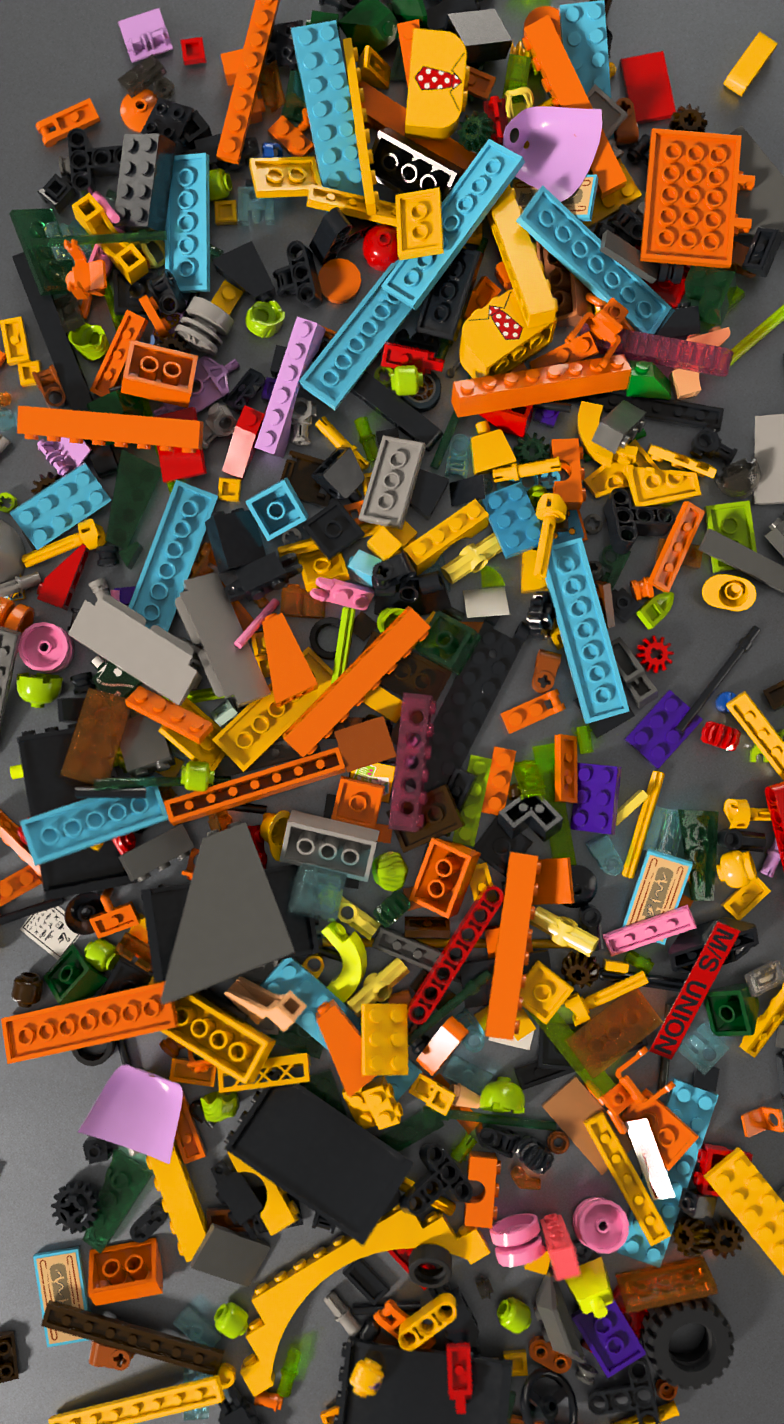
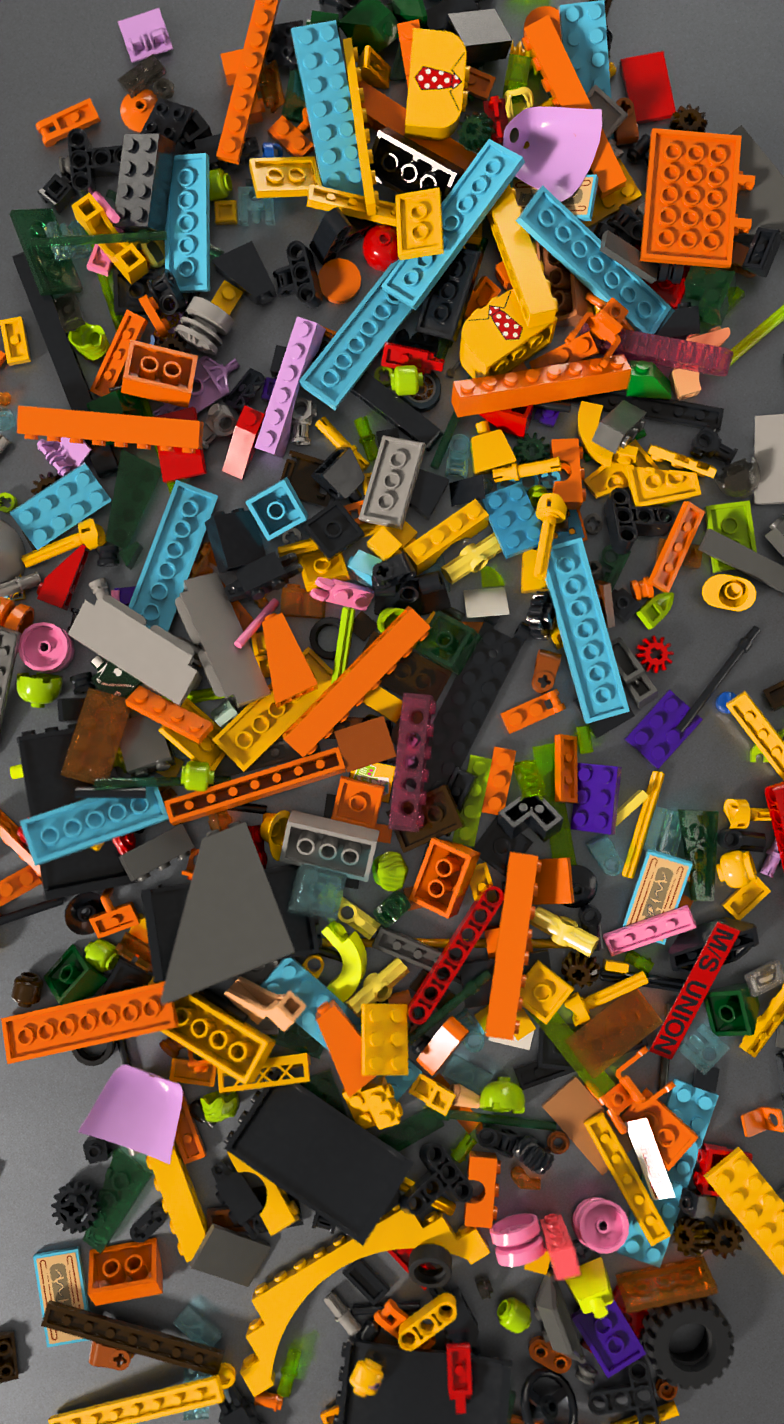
(25, 372): yellow tile -> none
(49, 384): dark orange piece -> none
(50, 931): white sticker -> none
(85, 277): orange piece -> none
(193, 51): red plate -> none
(229, 489): yellow tile -> none
(231, 1320): lime head -> none
(265, 318): lime hair -> none
(427, 927): dark brown plate -> none
(514, 792): dark brown hinge -> none
(519, 1358): yellow tile -> none
(720, 736): red gear -> none
(750, 63): yellow beam -> none

